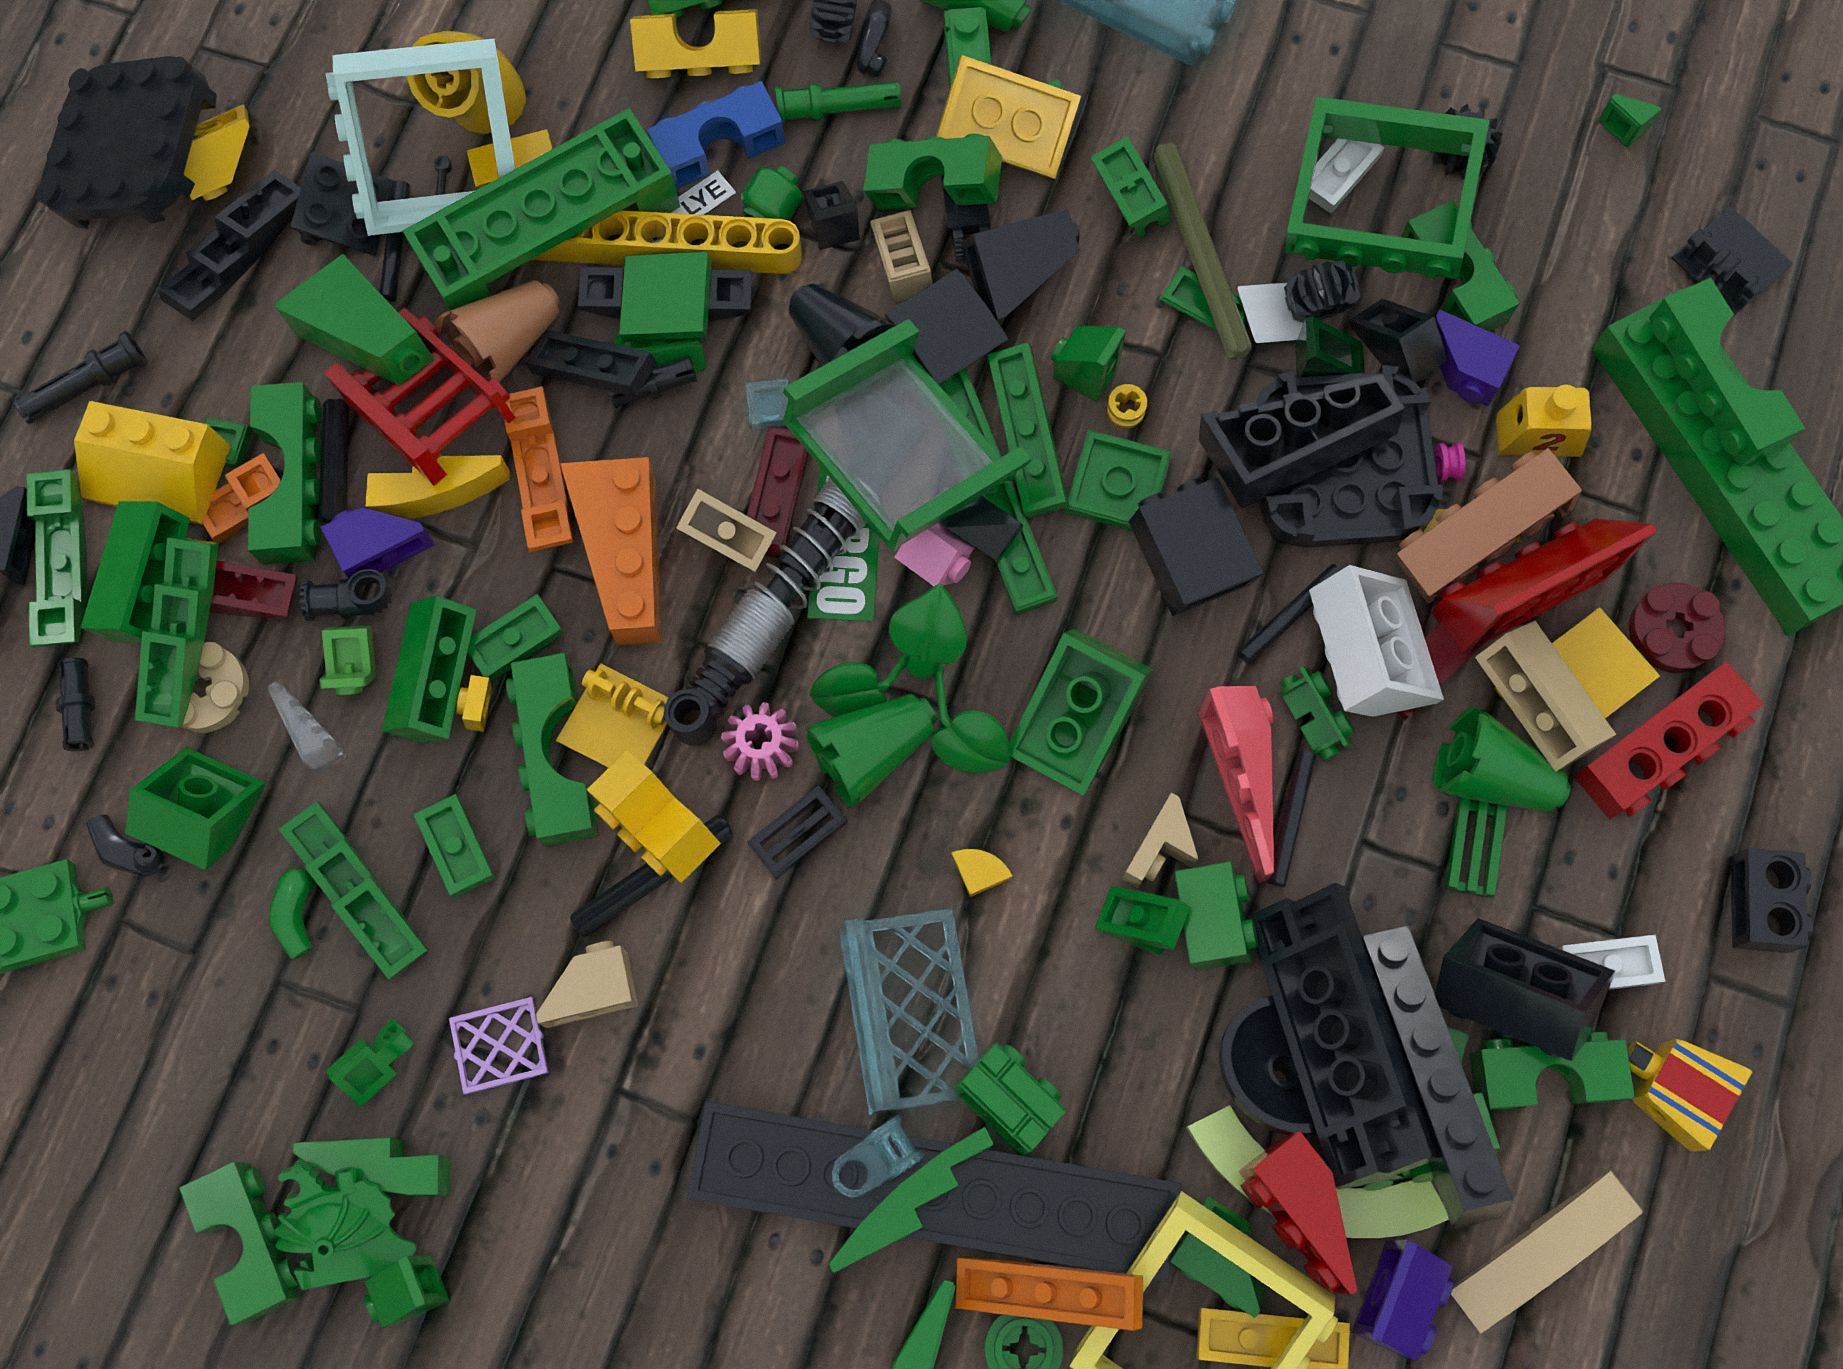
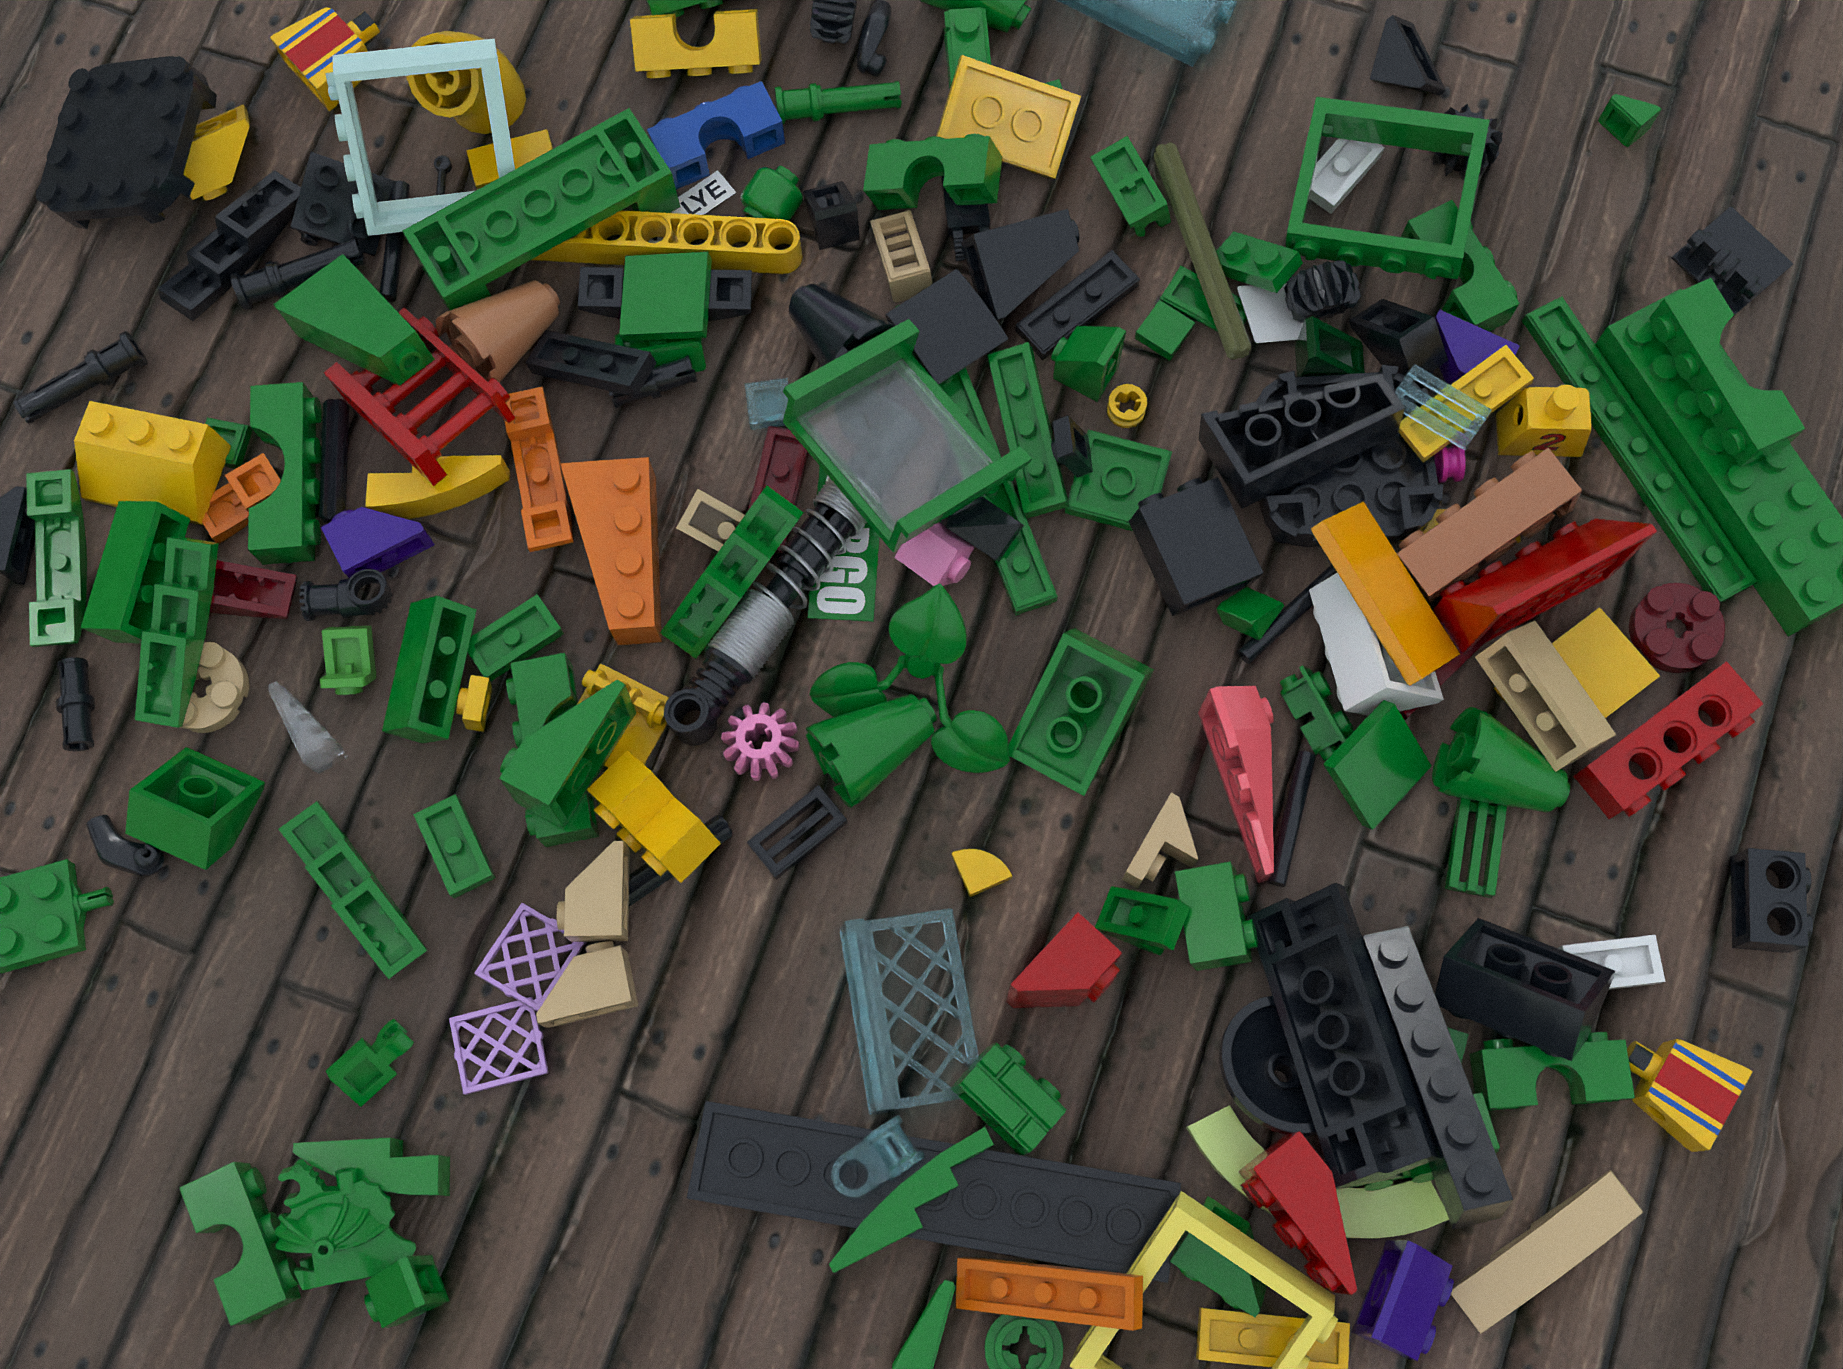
(279, 278): none -> black pin
(287, 912): green arm -> none
(313, 40): none -> torso
(503, 940): none -> lavender window
(565, 756): none -> green slope
(598, 899): none -> tan slope
(731, 572): none -> green slope
(1068, 970): none -> red slope
(1071, 446): none -> black plate
(1077, 303): none -> black tile
(1164, 330): none -> green tile
(1249, 612): none -> green slope
(1257, 261): none -> green plate
(1377, 764): none -> green tile
(1385, 592): none -> light orange tile
(1404, 59): none -> black slope
(1452, 394): none -> clear light blue tile
(1490, 383): none -> yellow plate
(1640, 452): none -> green tile

